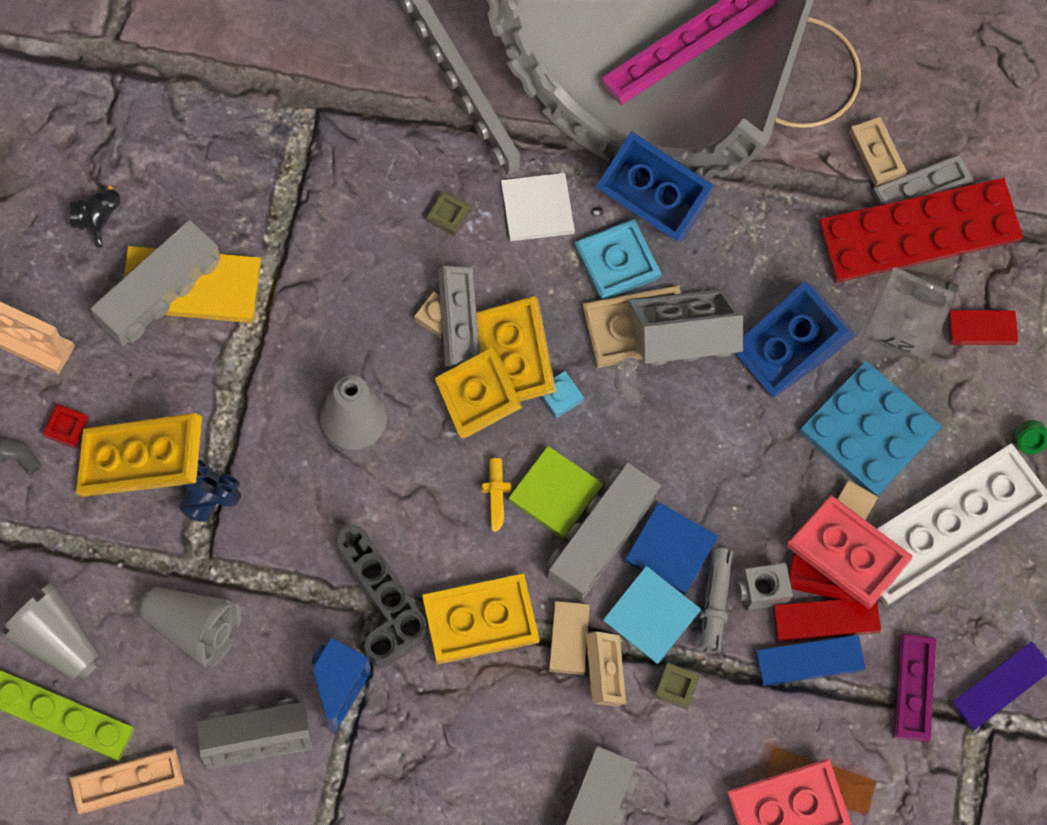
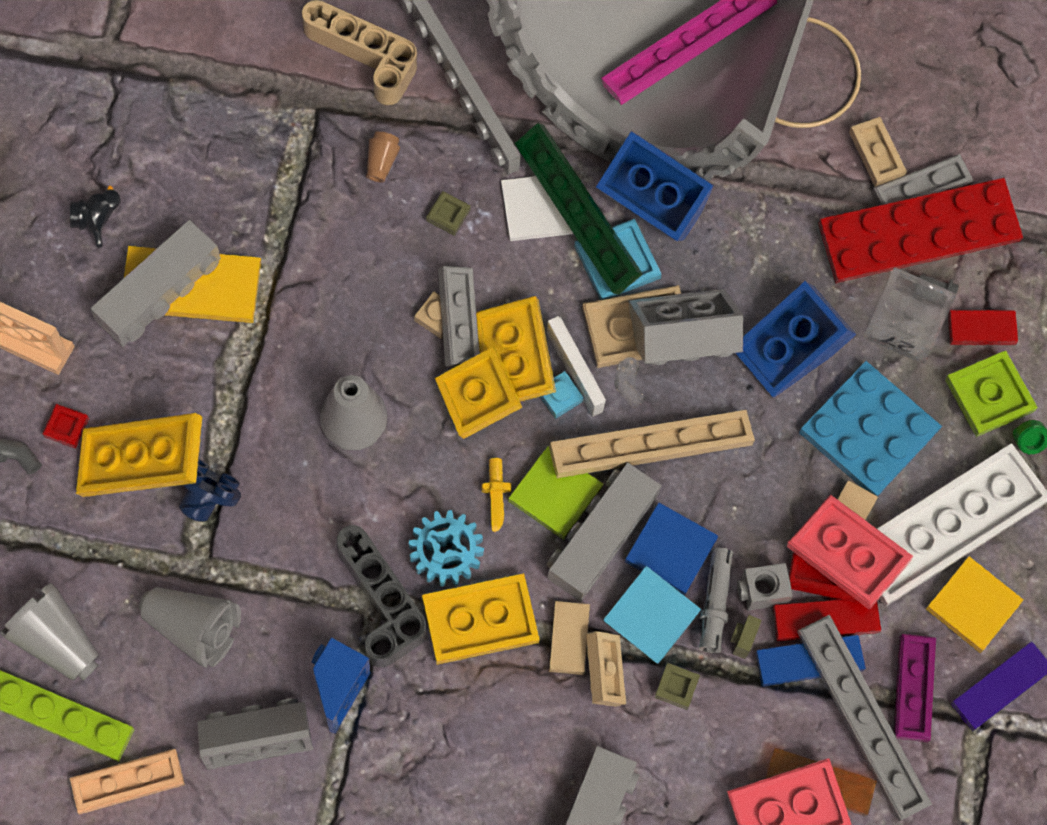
(325, 23): none -> tan beam
(381, 155): none -> medium nougat cone
(458, 554): none -> medium azure gear
(575, 366): none -> white tile
(578, 209): none -> dark green plate
(651, 443): none -> tan plate
(744, 636): none -> olive plate
(864, 718): none -> light grey tile
(974, 604): none -> yellow tile
(991, 393): none -> lime plate

